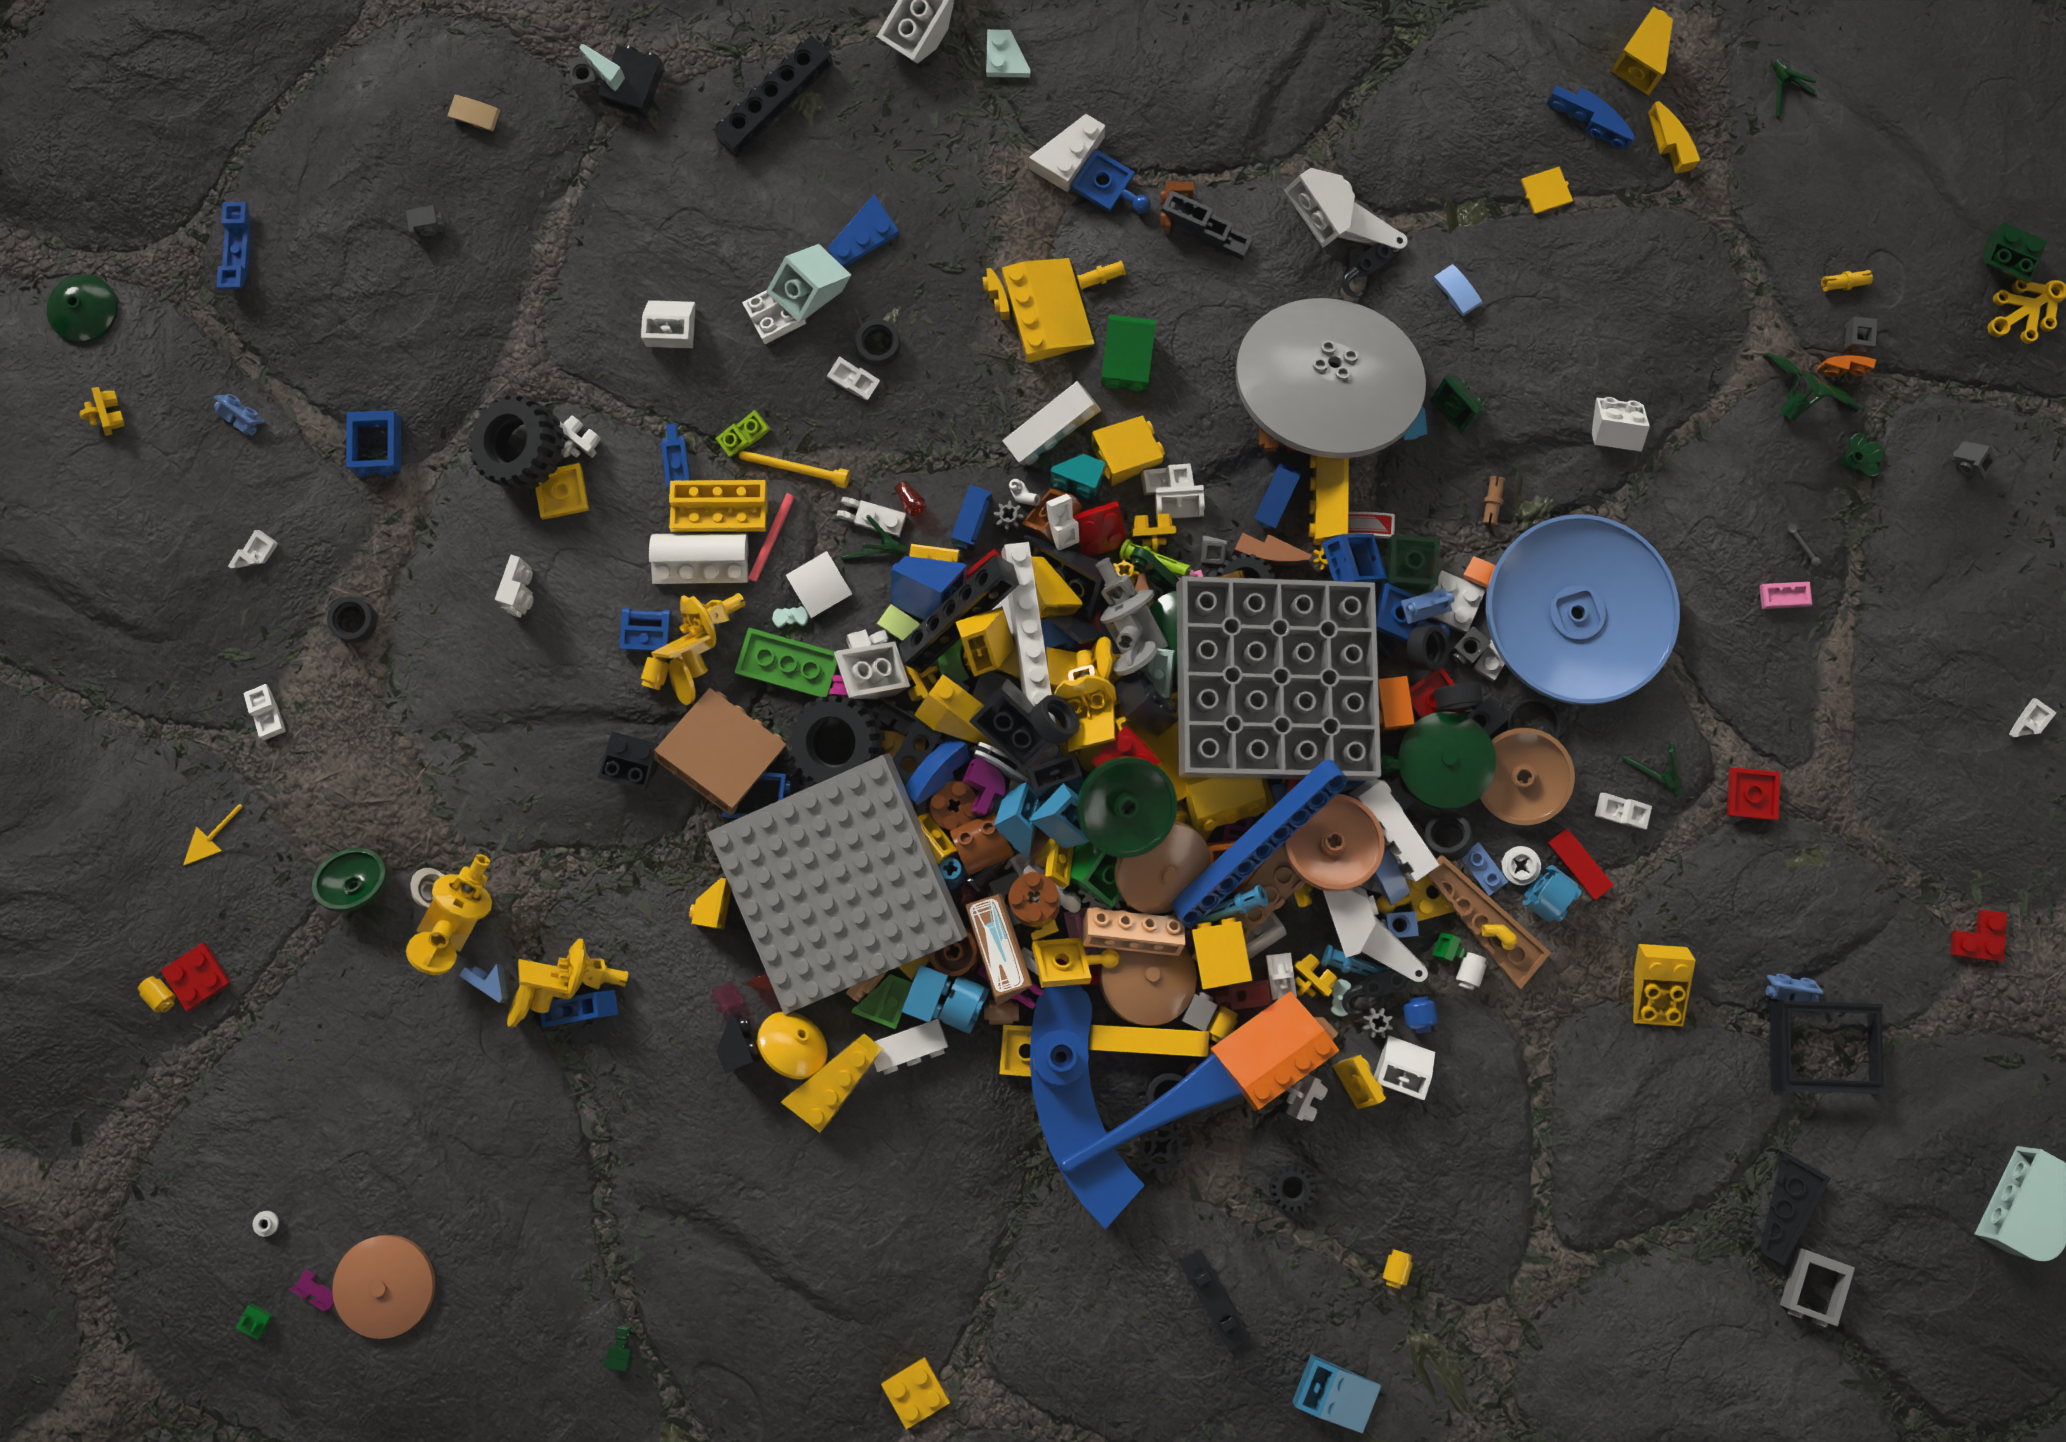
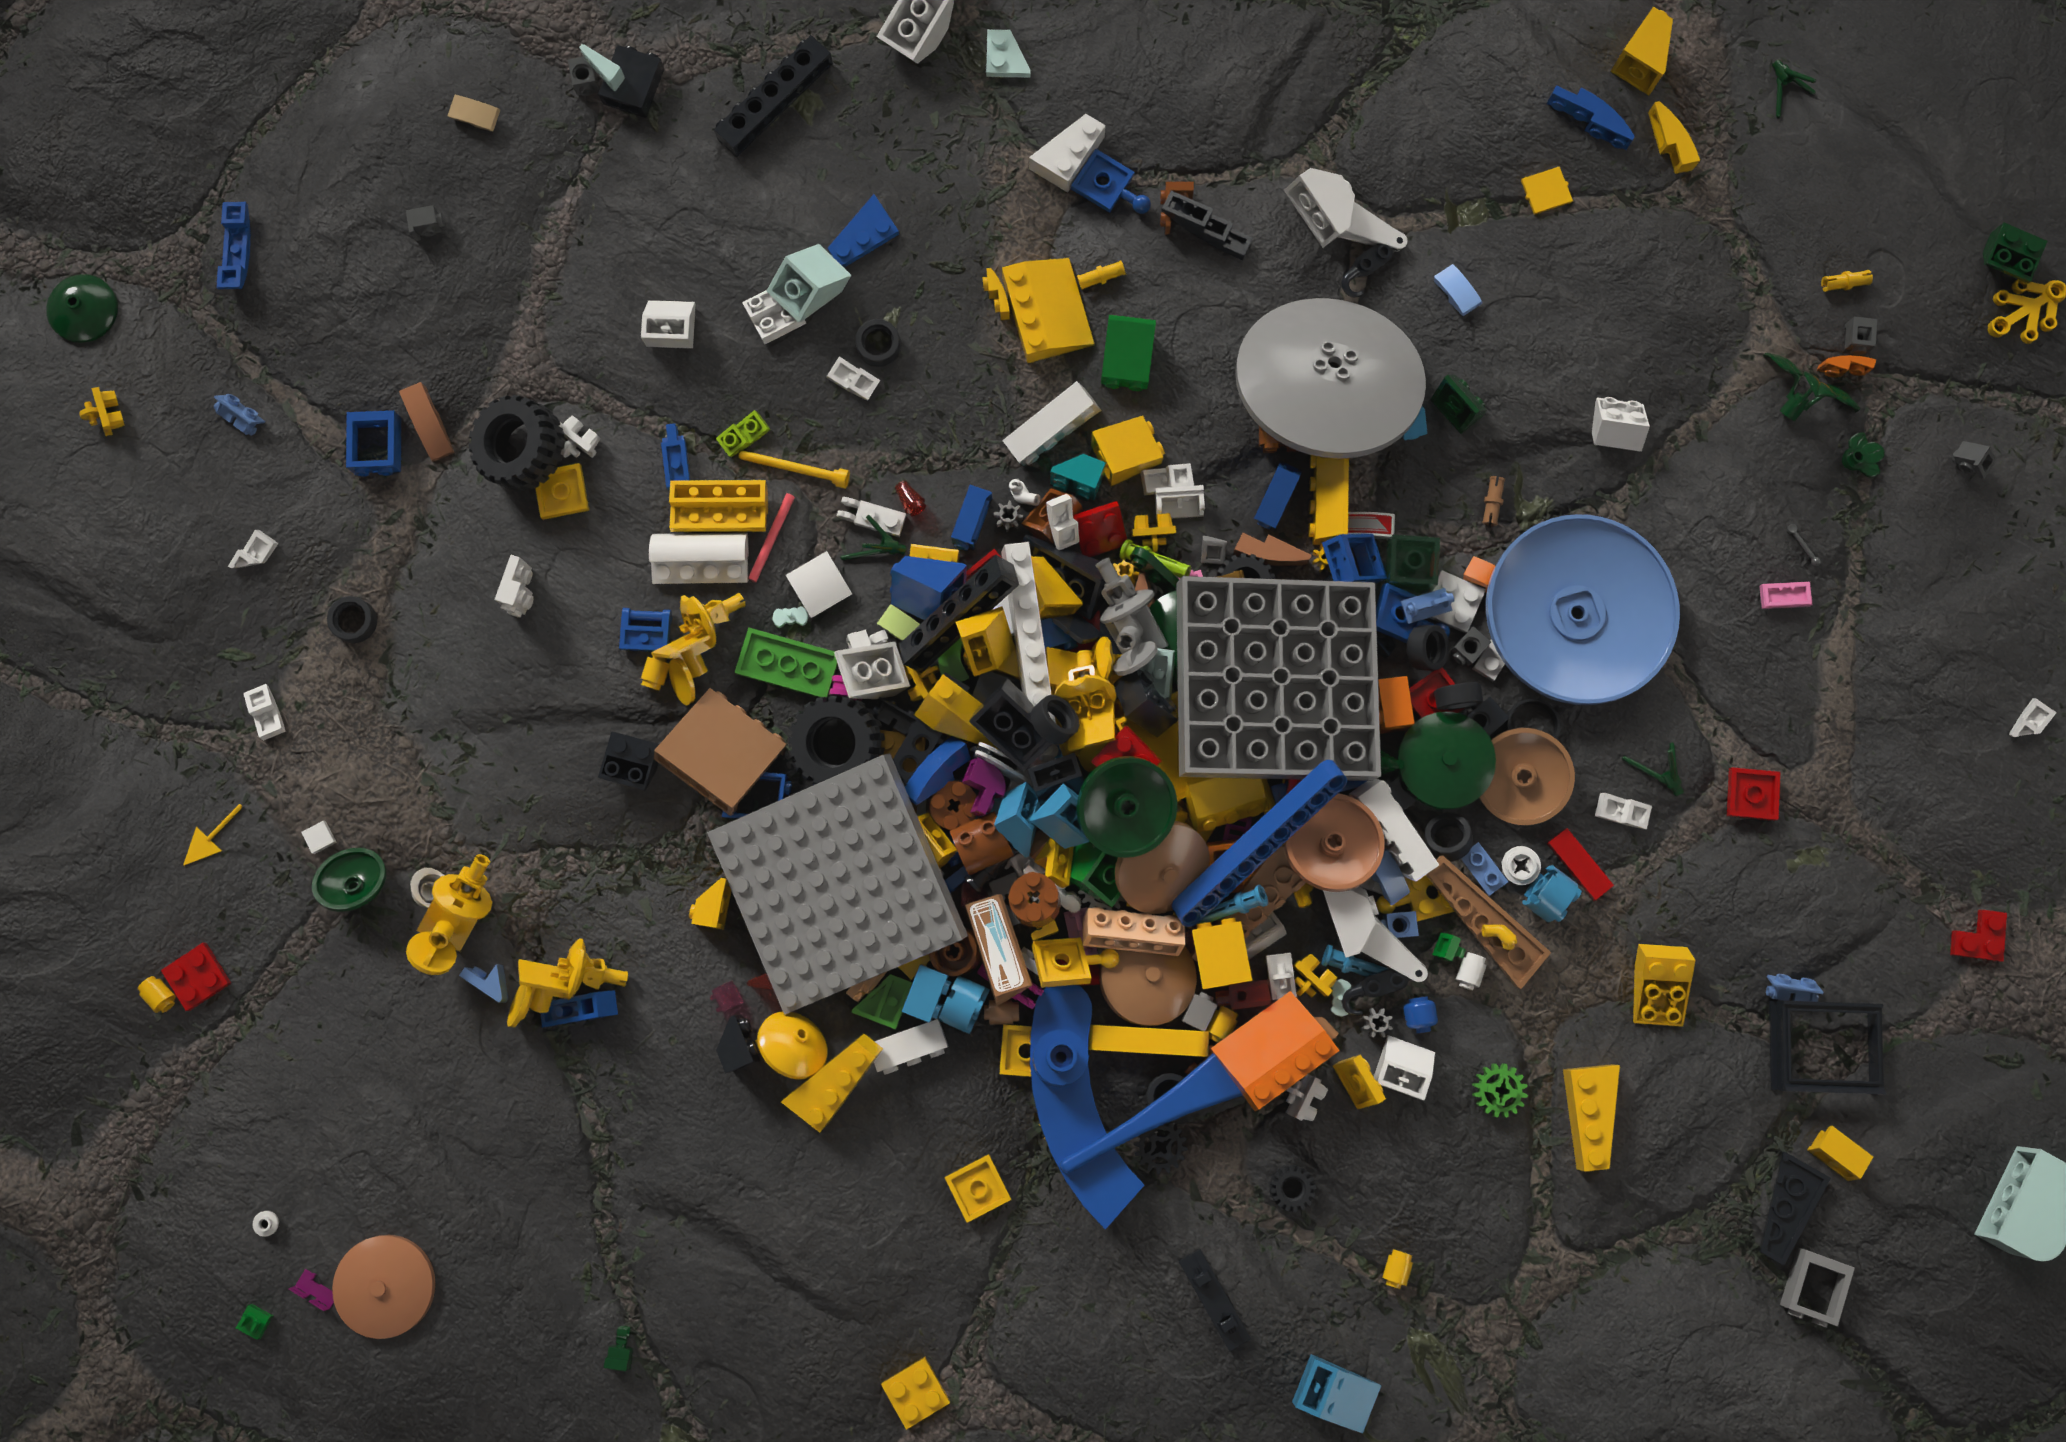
(318, 837): none -> white tile
(426, 421): none -> nougat slope
(947, 865): dark azure bush -> none
(977, 1188): none -> yellow plate
(1501, 1080): none -> bright green gear
(1591, 1109): none -> yellow wedge
(1840, 1154): none -> yellow hinge

